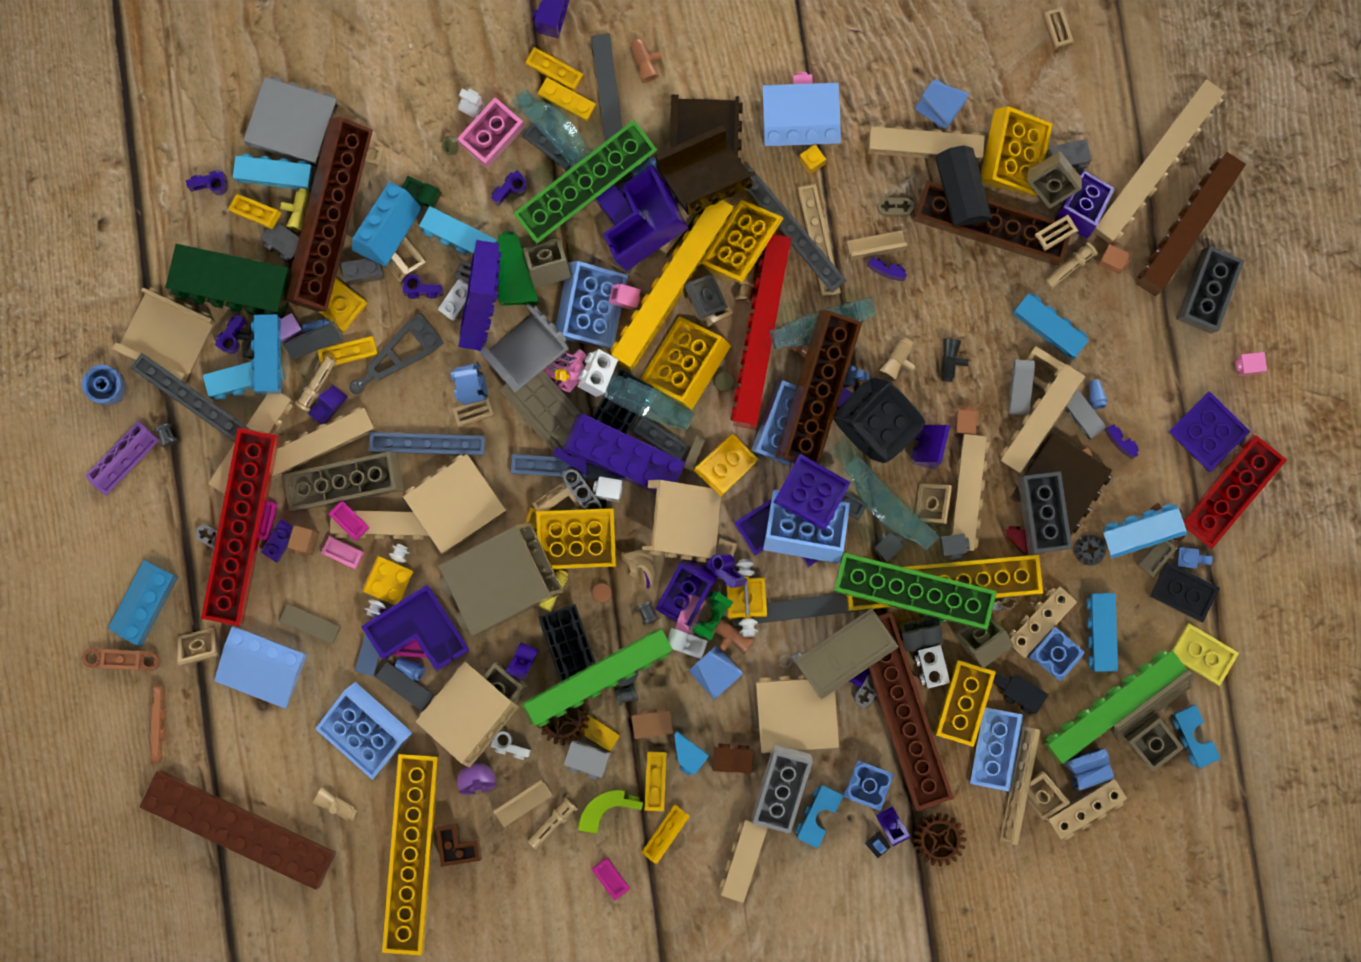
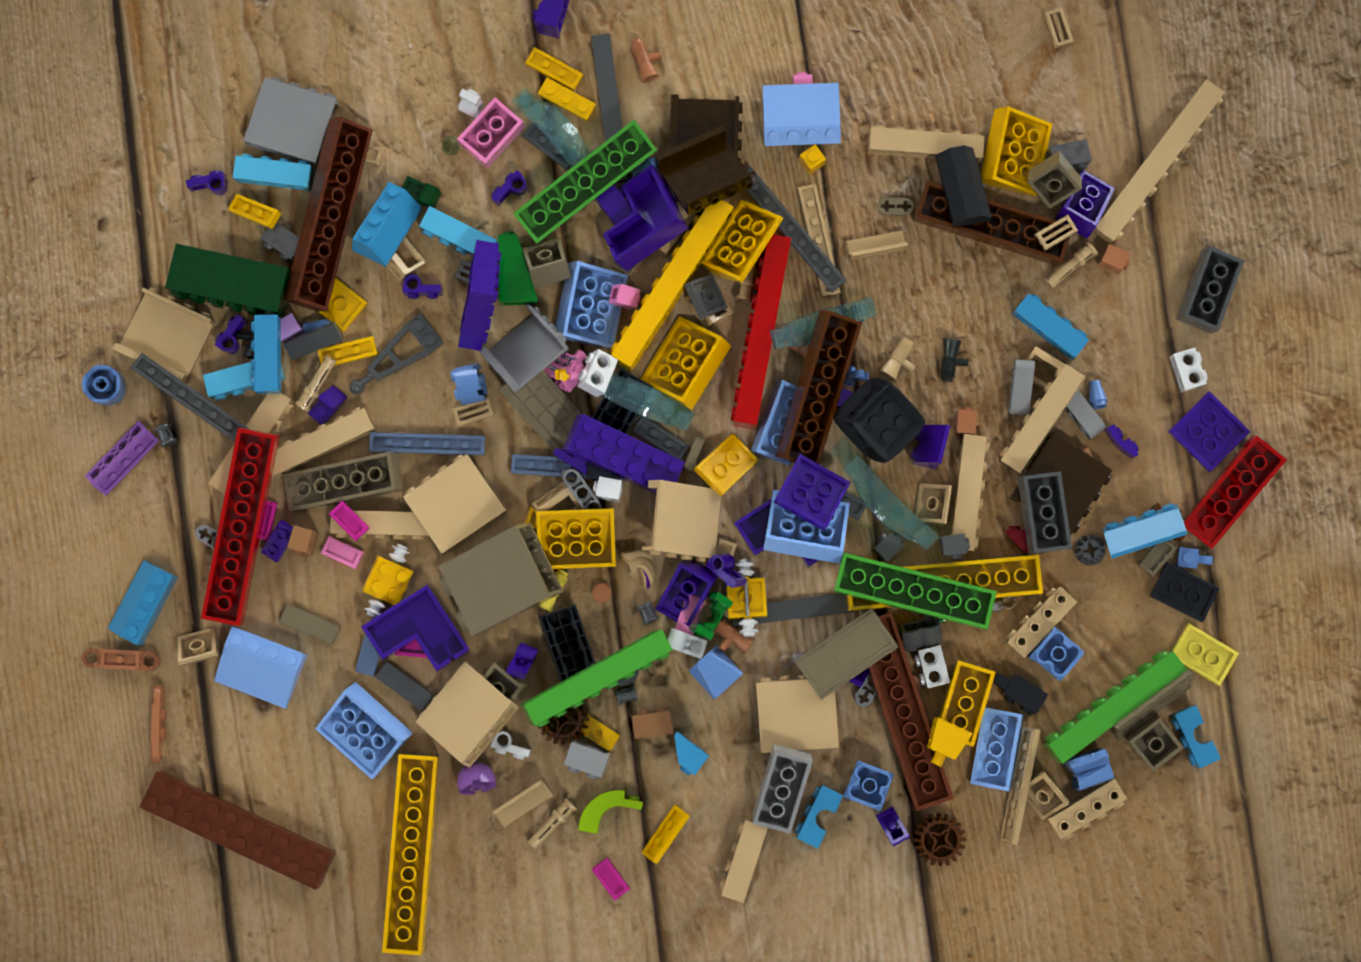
(298, 210): light yellow piece -> none
(334, 805): tan piece -> none
(361, 271): flat silver brick -> none
(412, 669): medium blue cone -> none
(454, 852): reddish brown brick -> none
(455, 300): white plate -> none
(655, 781): yellow plate -> none
(724, 381): olive tile -> none
(732, 759): reddish brown brick -> none
(877, 845): black piece -> none
(894, 272): dark purple slope -> none
(941, 103): medium blue piece -> none
(946, 740): none -> yellow torso
(984, 645): dark tan brick -> none
(1102, 632): dark azure brick -> none
(1183, 371): none -> white brick
(1191, 223): reddish brown brick -> none
(1251, 364): bright pink brick -> none

